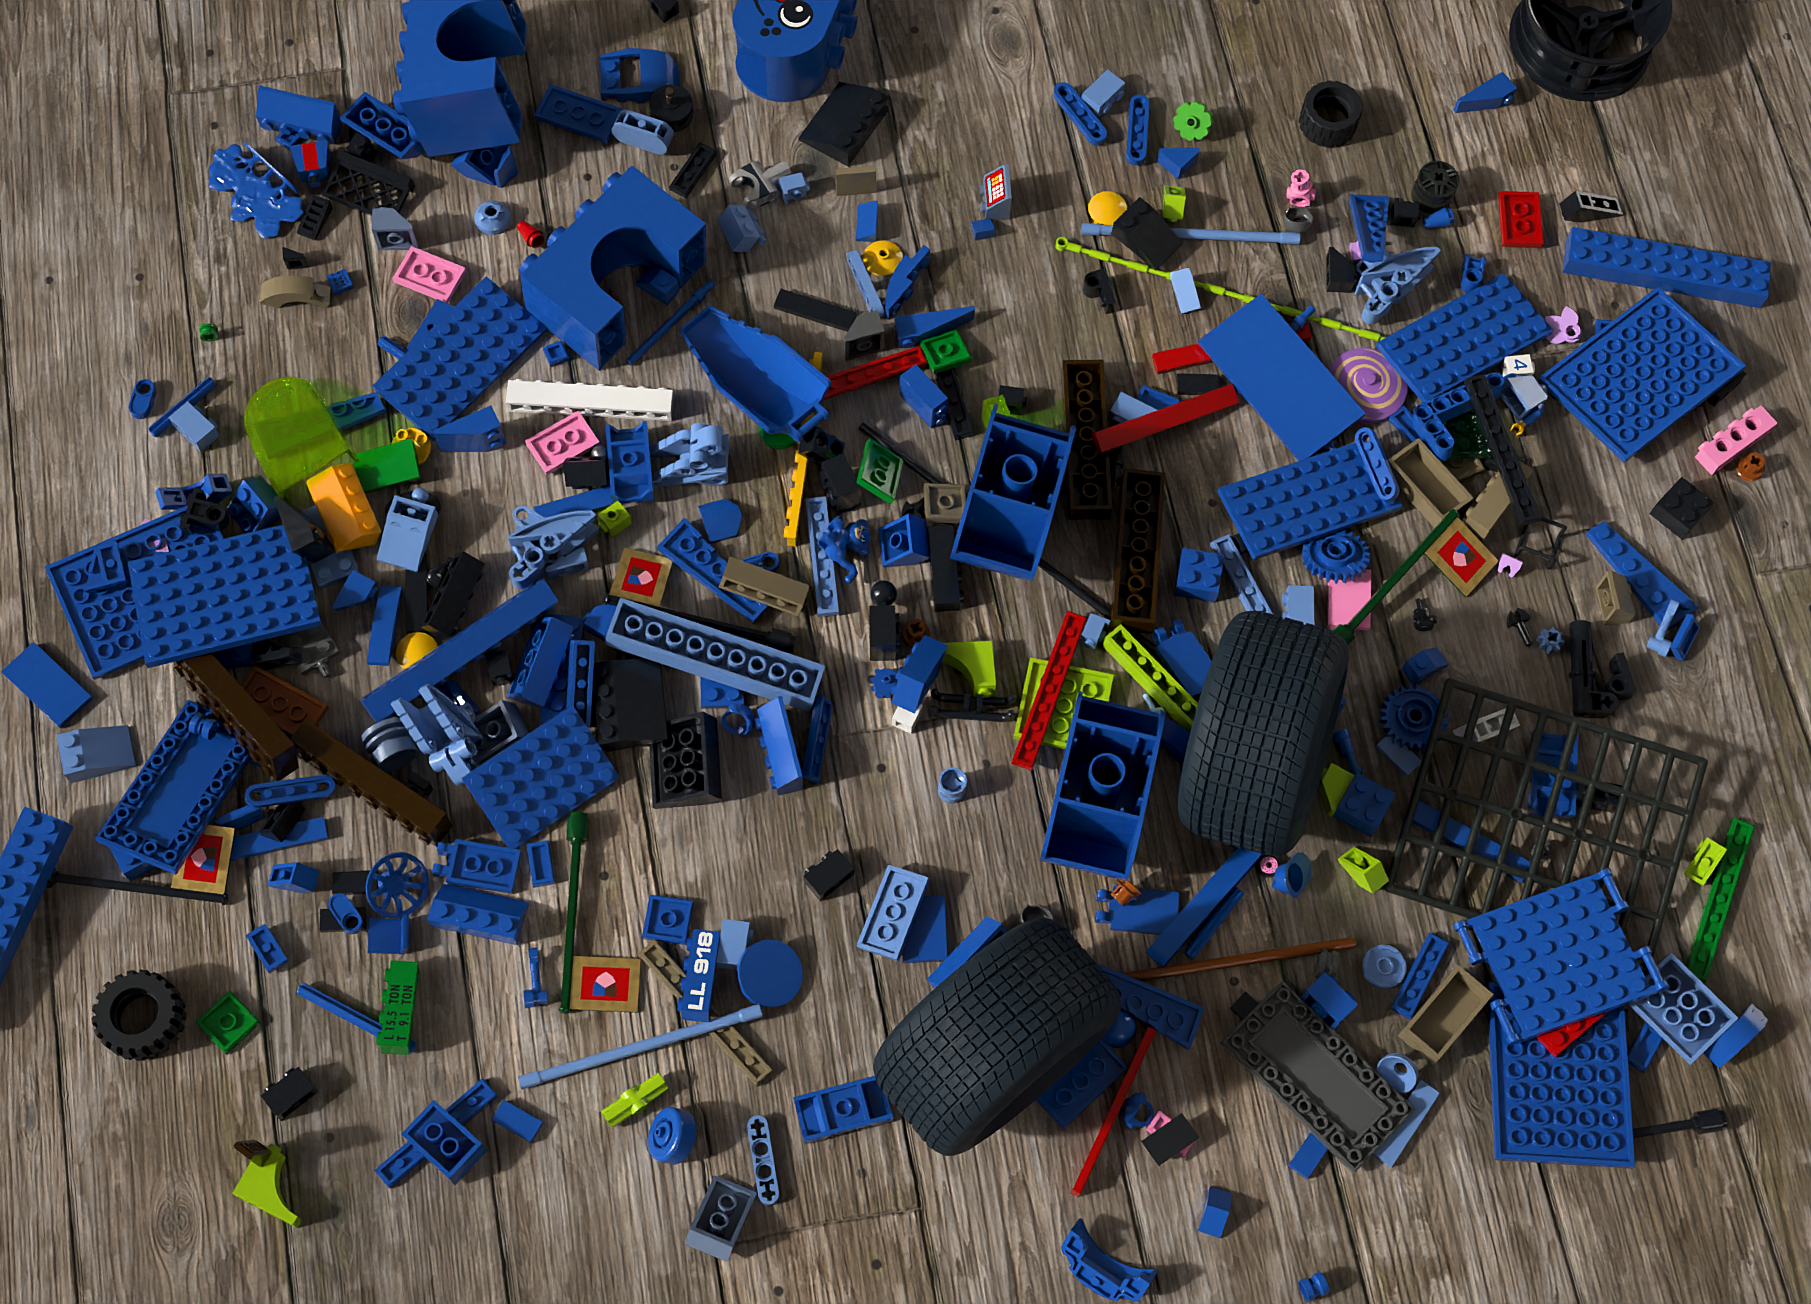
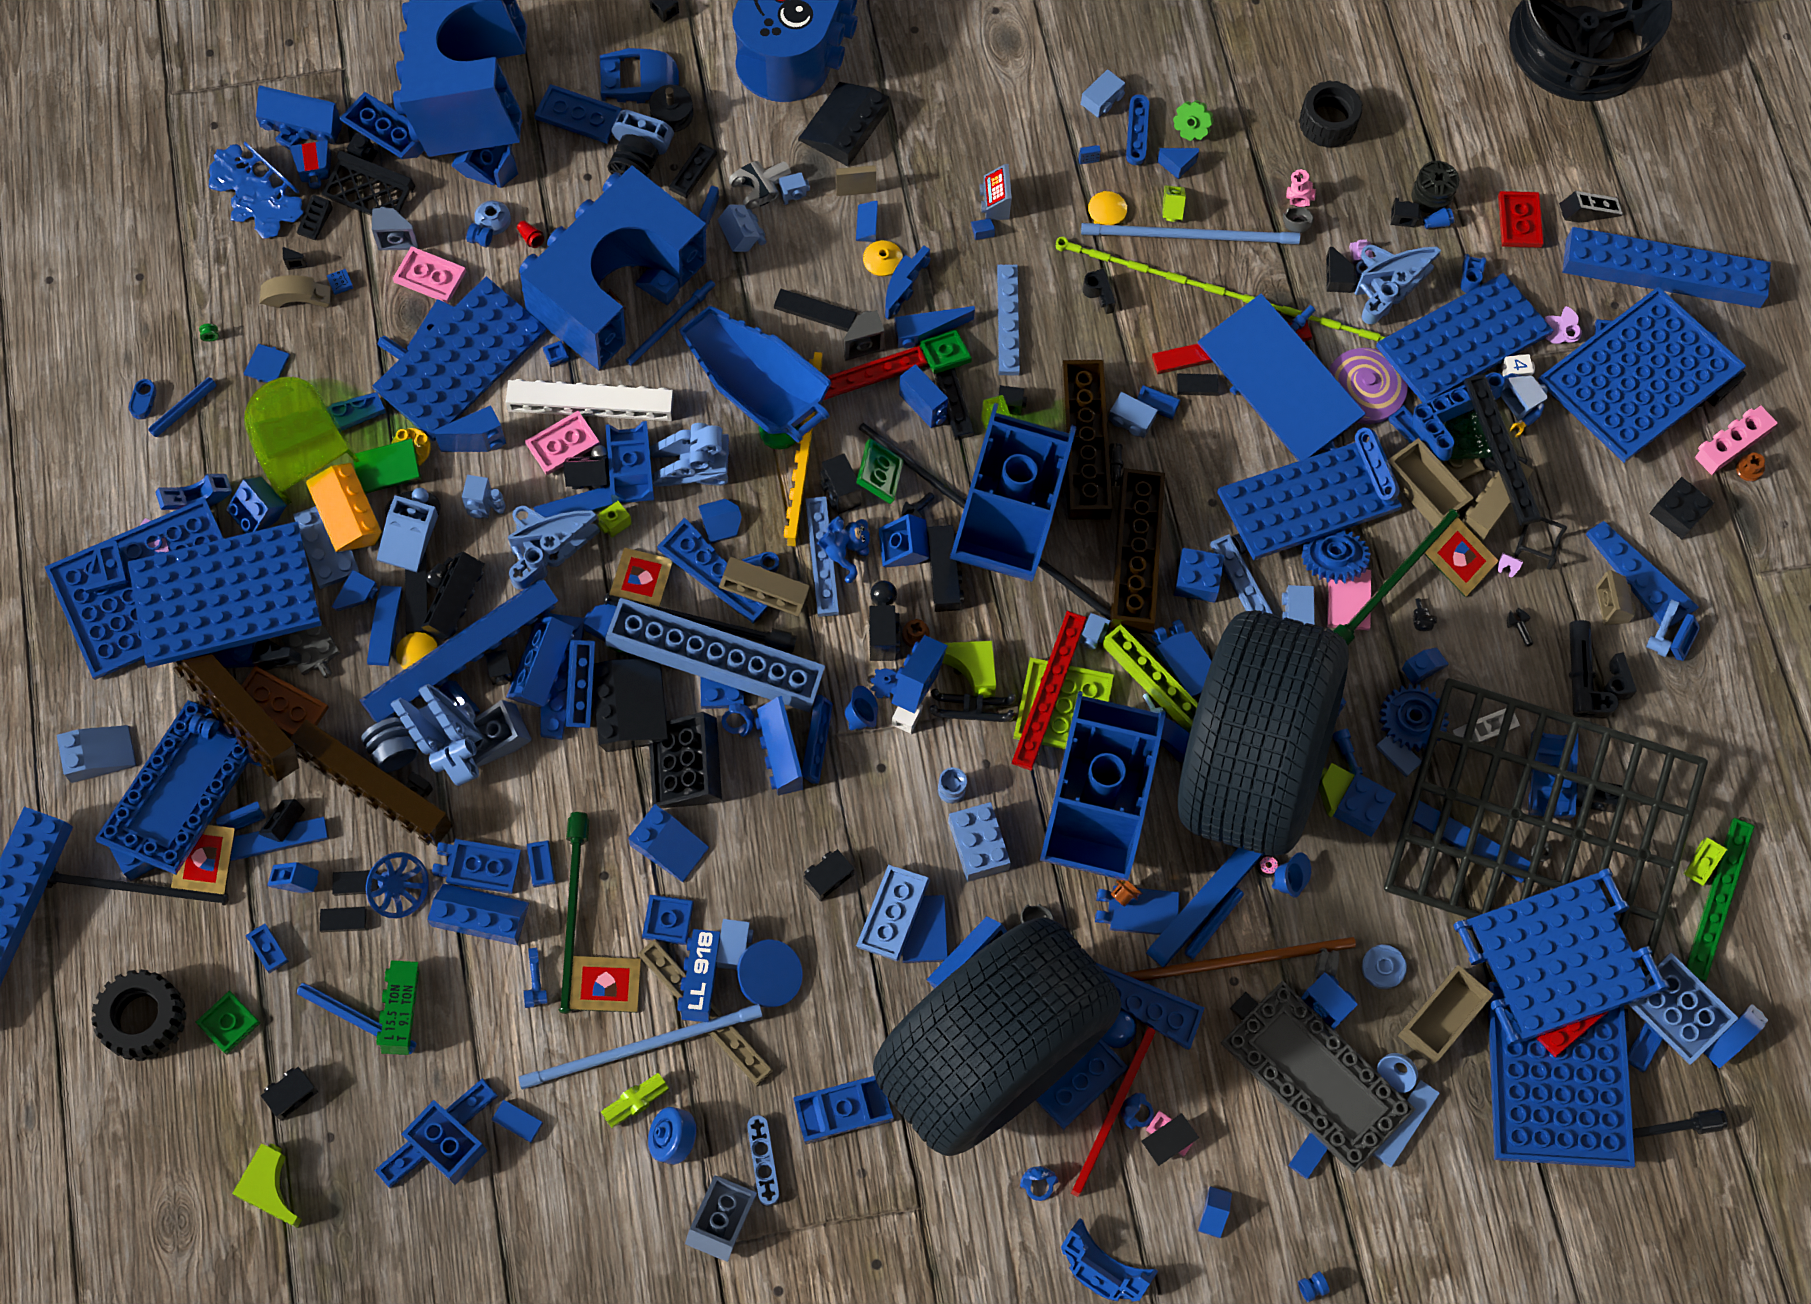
(47, 685): blue tile -> none
(195, 426): medium blue brick -> none
(201, 513): black pin -> none
(253, 1151): dark brown slope -> none
(266, 363): none -> blue piece
(289, 791): blue plate -> none
(303, 533): black slope -> none
(343, 910): blue piece -> none
(388, 935): blue piece -> none
(479, 235): none -> blue wheel
(479, 497): none -> medium blue brick
(540, 777): blue plate -> none
(569, 564): medium blue slope -> none
(635, 152): none -> black wheel
(667, 843): none -> blue slope
(709, 205): none -> blue tile
(820, 446): black brick -> none
(862, 709): none -> blue piece
(864, 282): medium blue beam -> none
(944, 502): dark tan tile -> none
(979, 842): none -> medium blue brick
(1008, 319): none -> medium blue plate
(1038, 1173): none -> blue piece
(1080, 113): blue plate -> none
(1089, 154): none -> blue tile
(1146, 234): black slope -> none
(1165, 418): red tile -> none
(1185, 290): light blue slope -> none
(1364, 869): lime slope -> none
(1370, 223): blue wing -> none
(1419, 976): blue tile -> none
(1489, 95): blue slope -> none
(1546, 644): medium blue gear -> none

